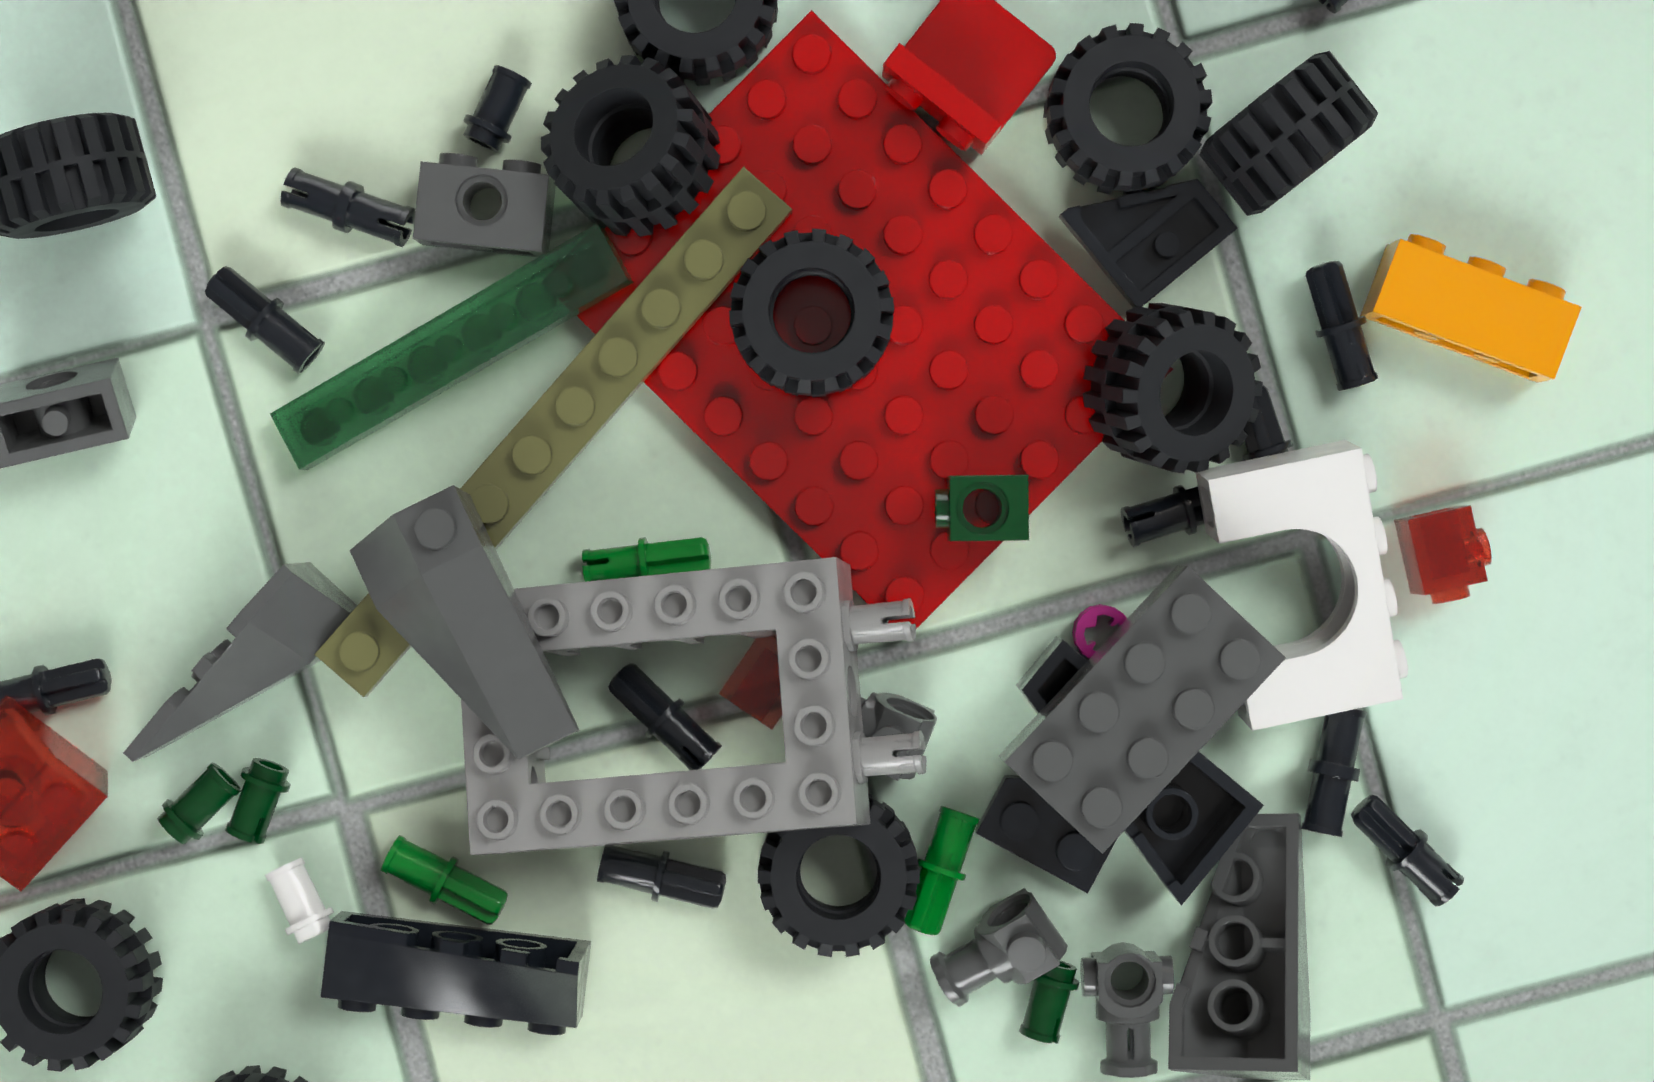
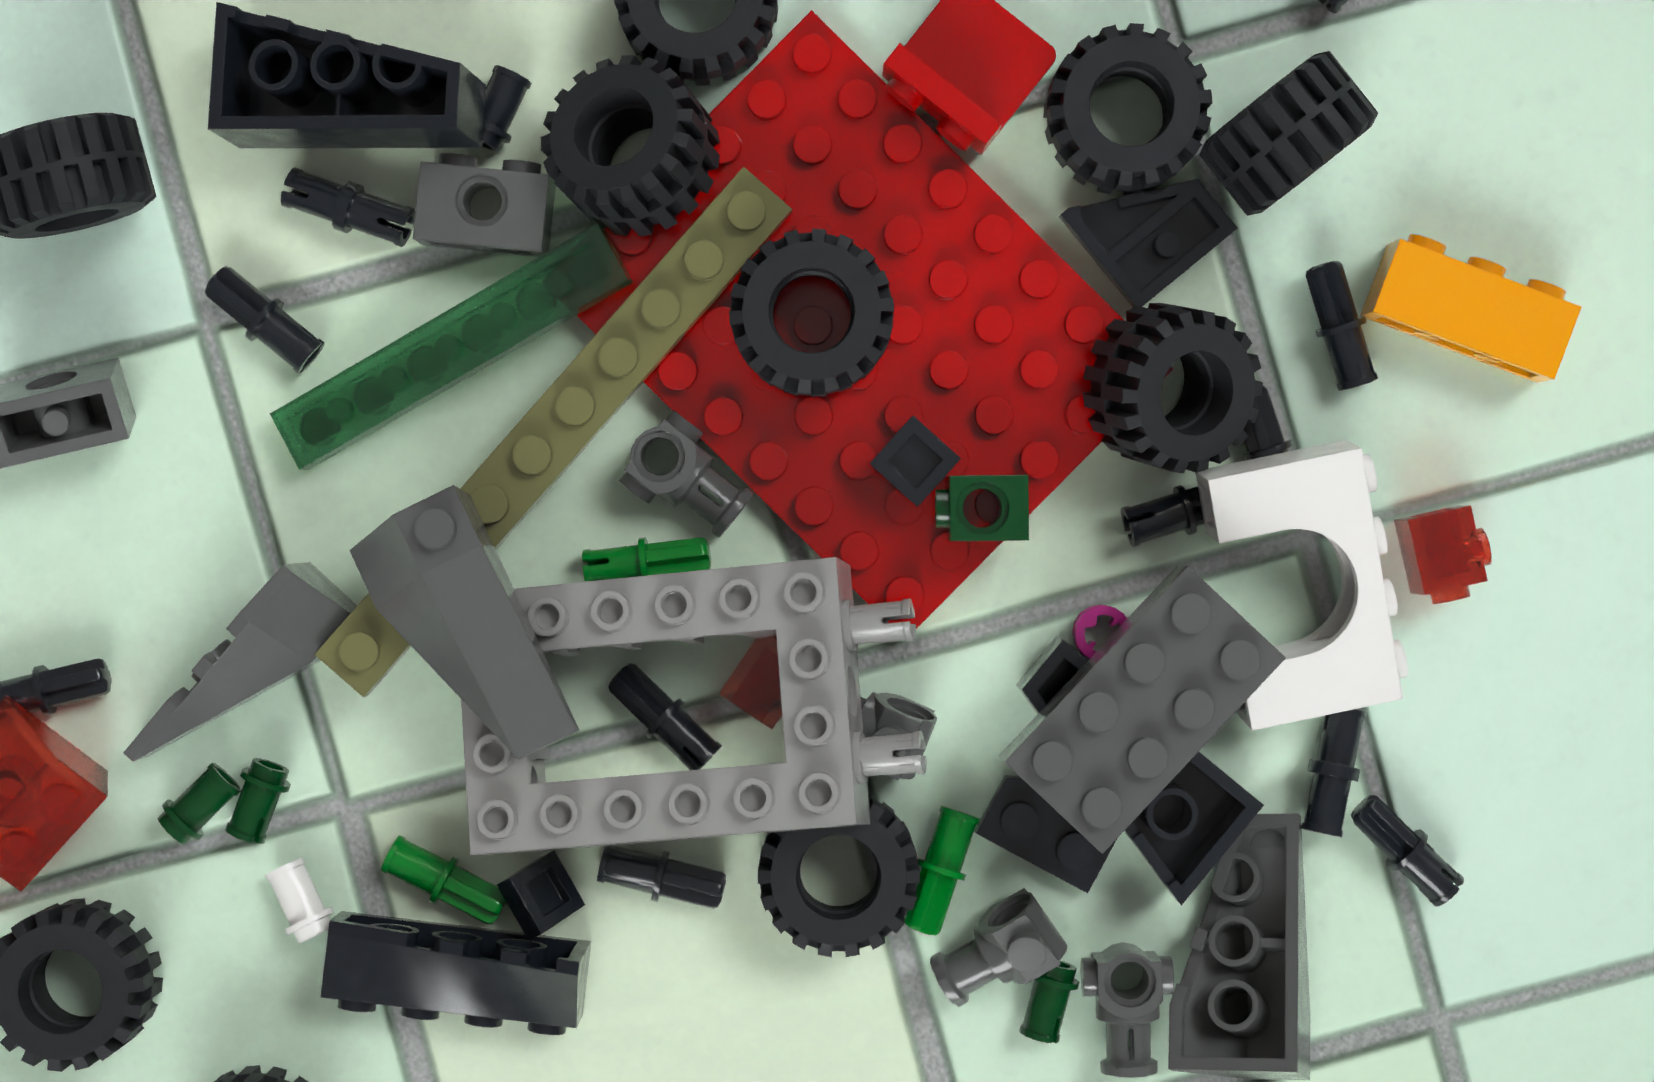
(327, 90): none -> black wedge
(541, 895): none -> black plate
(689, 474): none -> dark grey connector
(915, 461): none -> black plate

